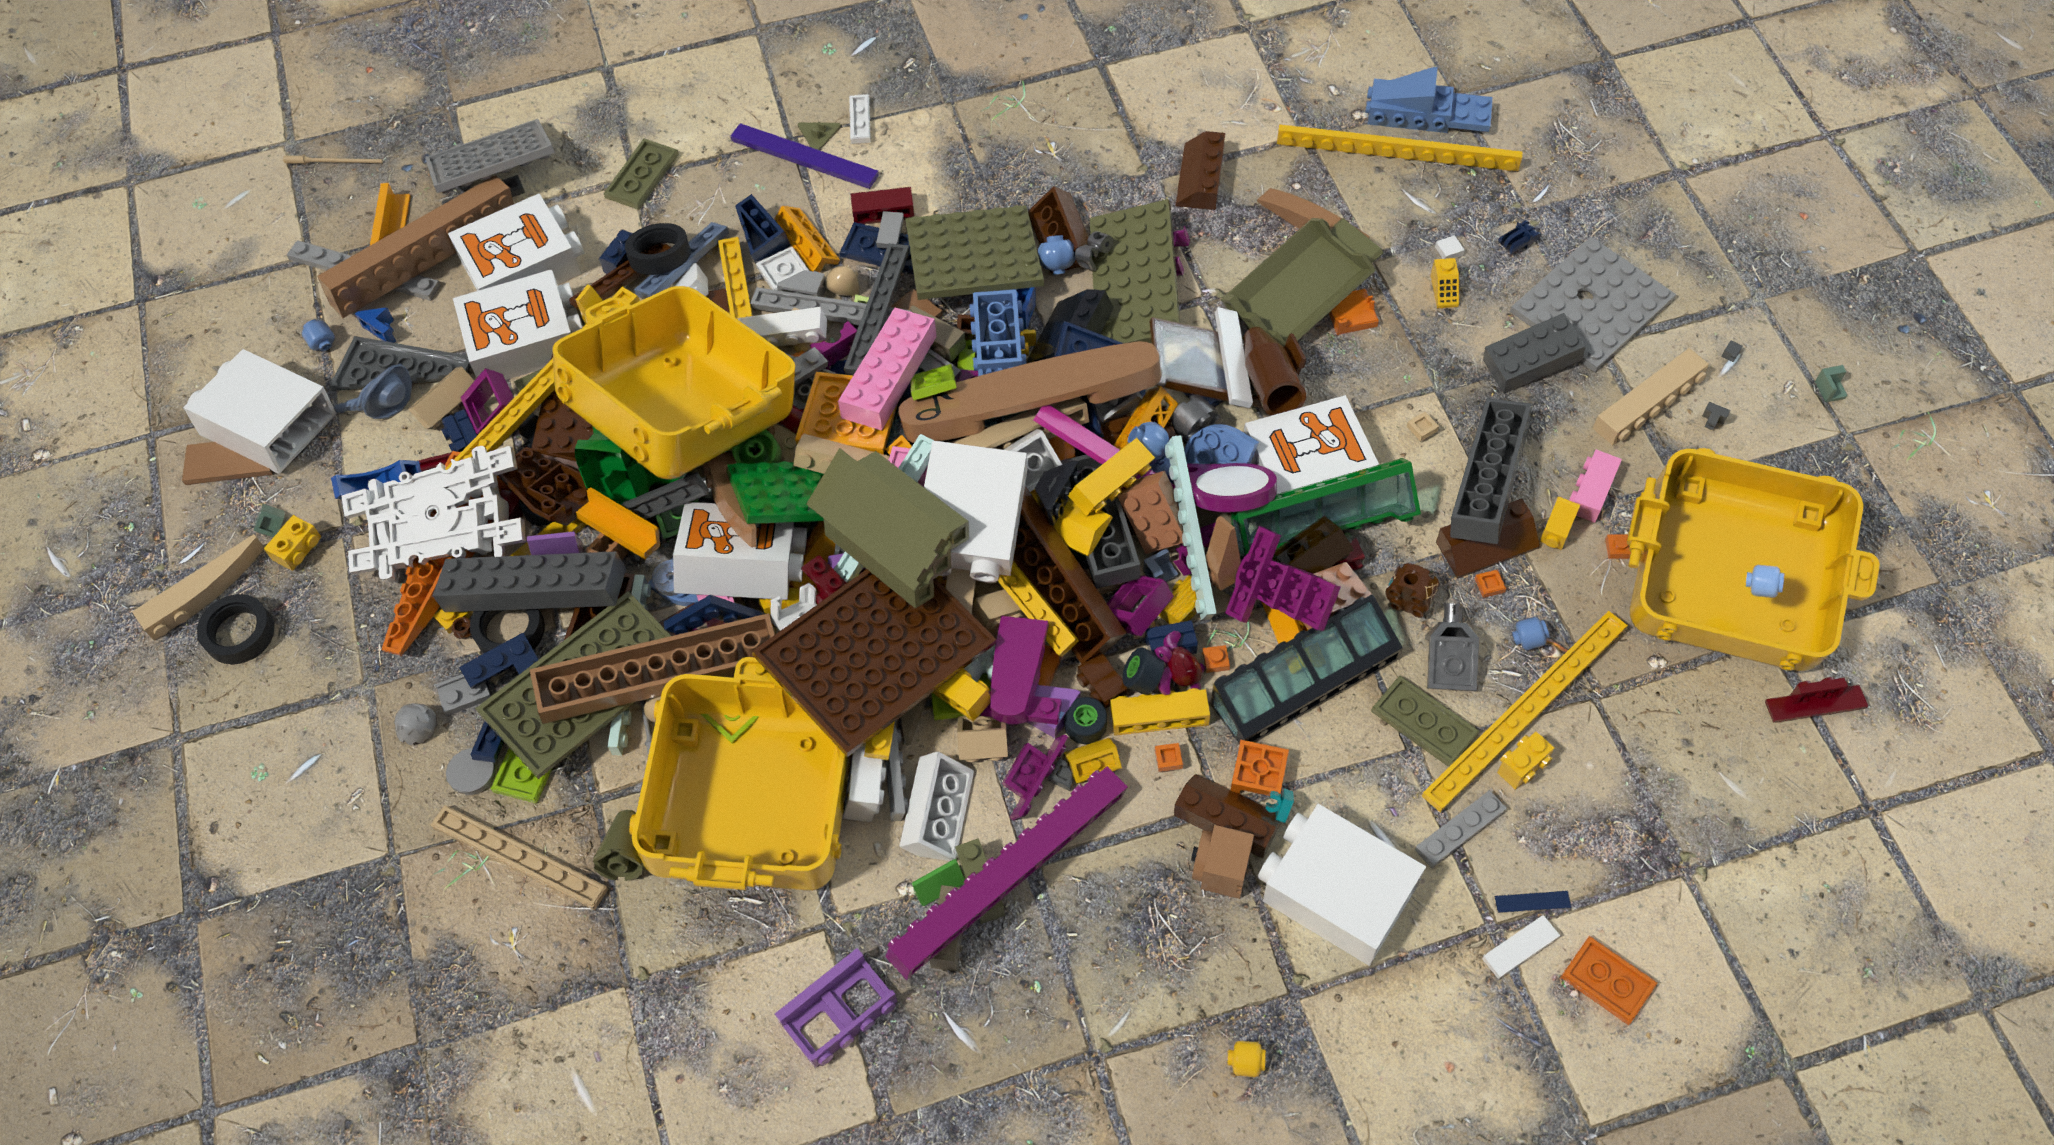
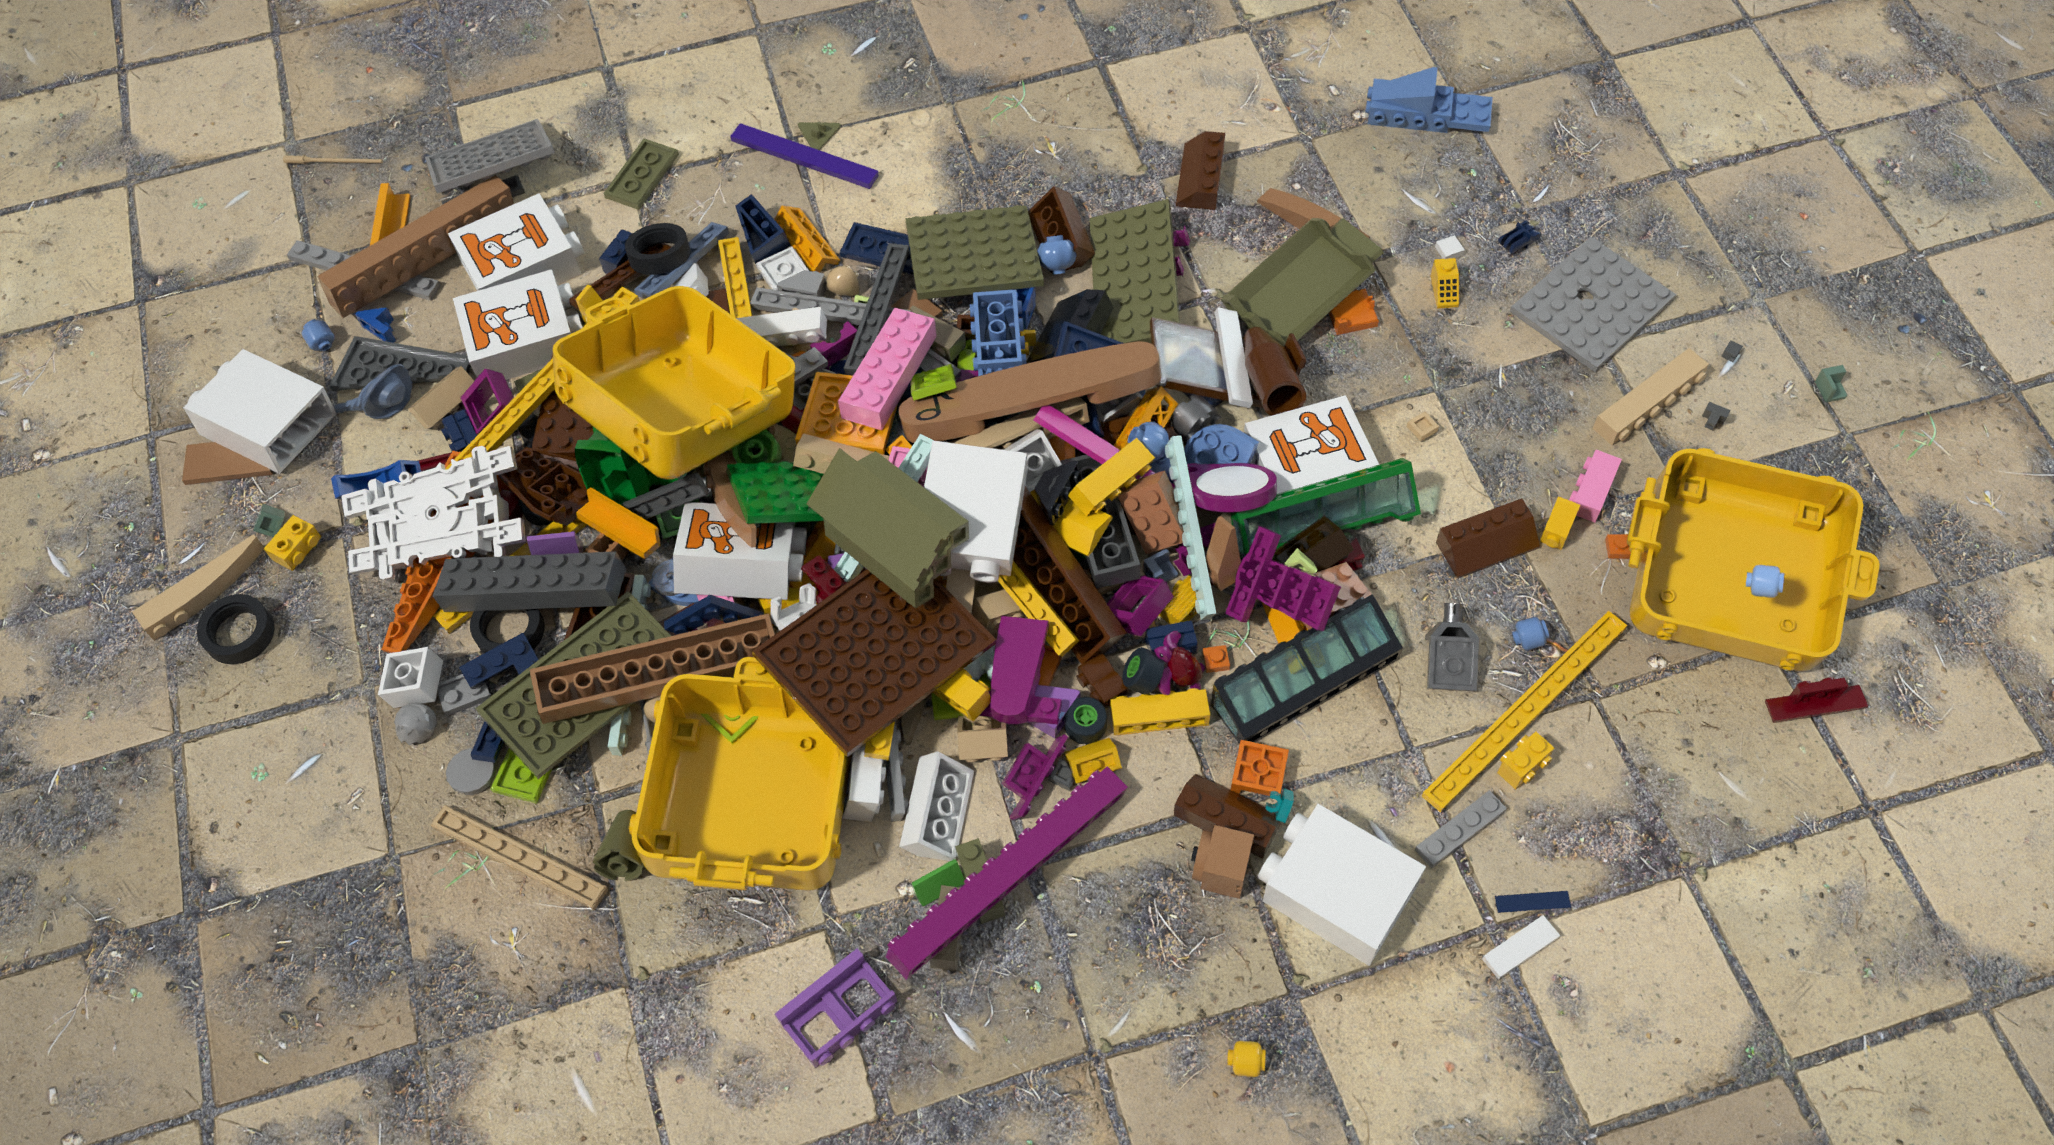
(410, 677): none -> white brick
(458, 625): reddish brown plate -> none
(860, 119): white tile -> none
(869, 206): dark red brick -> none
(890, 229): light grey tile -> none
(1096, 243): flat silver leg -> none
(1168, 757): orange plate -> none
(1301, 562): none -> yellowish green slope
(1399, 147): yellow plate -> none
(1412, 590): reddish brown brick -> none
(1425, 721): olive tile -> none
(1490, 583): orange tile -> none
(1491, 471): dark grey brick -> none
(1534, 353): dark grey brick -> none
(1609, 980): orange tile -> none

